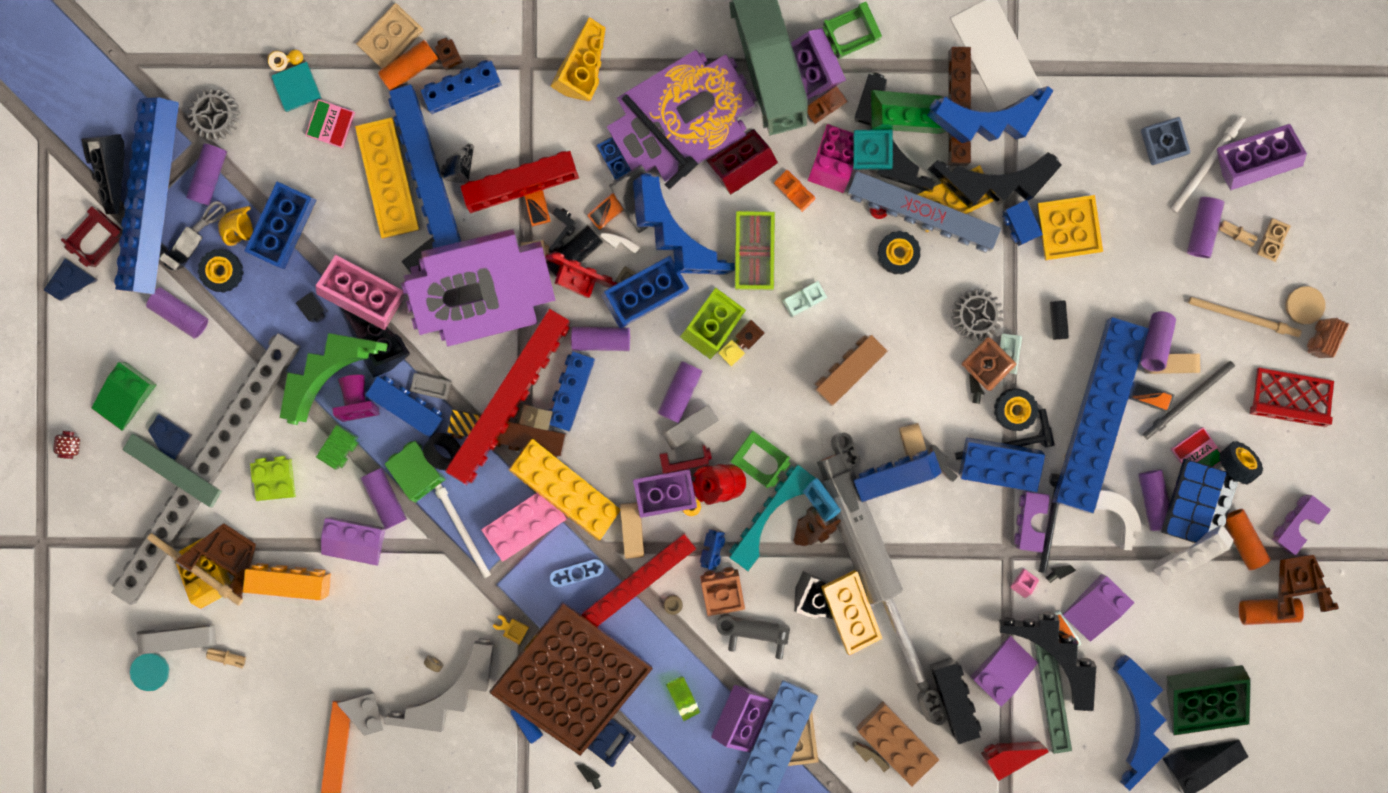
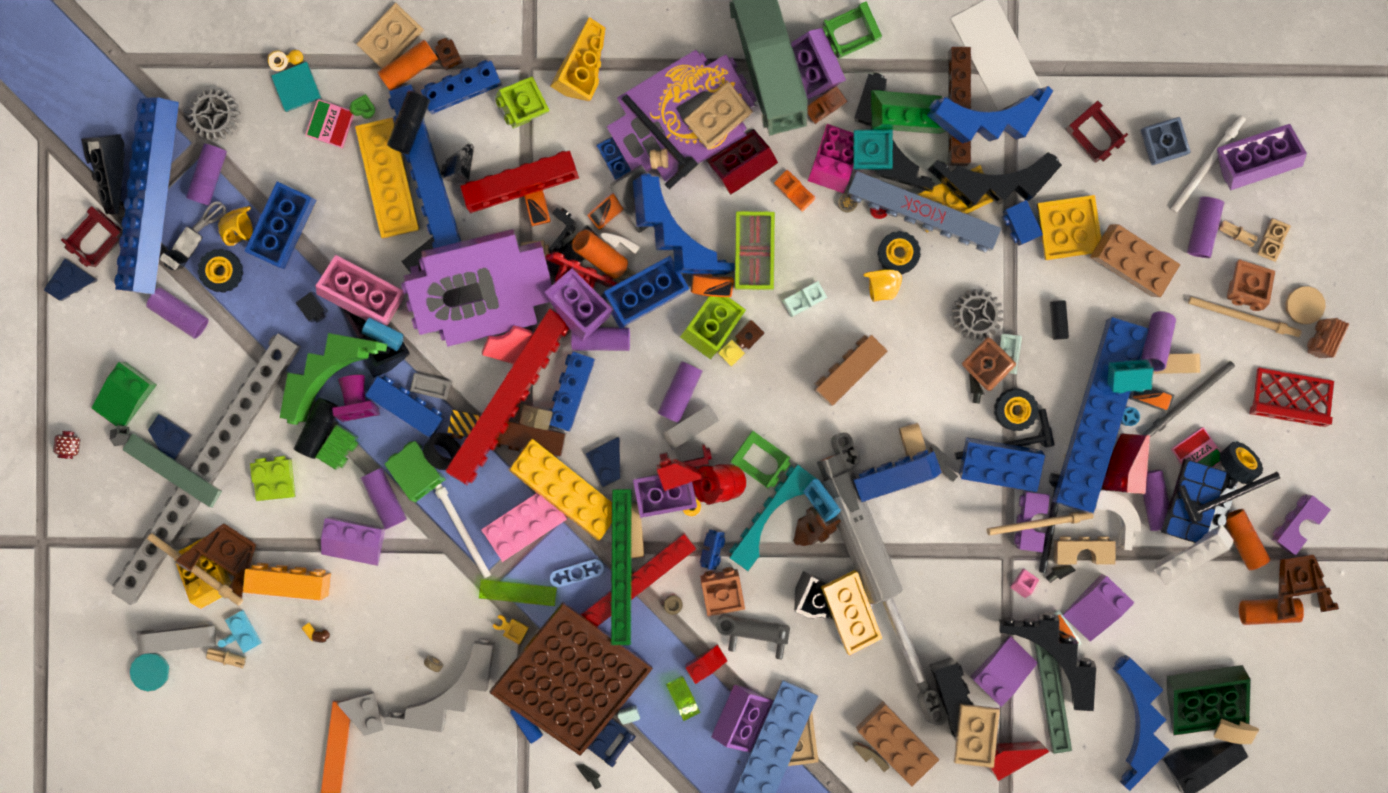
(119, 435): none -> dark grey piece
(241, 631): none -> medium azure plate
(315, 428): none -> black piece
(315, 636): none -> arm
(363, 107): none -> bright green tile
(383, 334): none -> dark azure brick
(411, 116): none -> black piece
(507, 346): none -> coral tile
(517, 592): none -> clear neon green tile
(521, 102): none -> lime plate
(578, 304): none -> medium lavender slope
(599, 254): none -> orange piece
(606, 461): none -> dark blue wing
(621, 567): none -> green tile
(628, 715): none -> light aqua slope
(659, 158): none -> tan wheel
(676, 473): none -> red slope
(706, 664): none -> red slope
(712, 286): none -> slope
(718, 115): none -> tan tile
(845, 204): none -> dark tan tile
(883, 284): none -> yellow piece
(976, 735): none -> tan tile
(1067, 550): none -> tan arch
(1073, 517): none -> tan bar
(1114, 133): none -> dark red panel
(1128, 465): none -> red slope
(1130, 376): none -> teal brick
(1132, 418): none -> dark azure wheel
(1135, 260): none -> medium nougat brick
(1196, 512): none -> black bar
(1235, 733): none -> tan slope
(1251, 285): none -> nougat plate

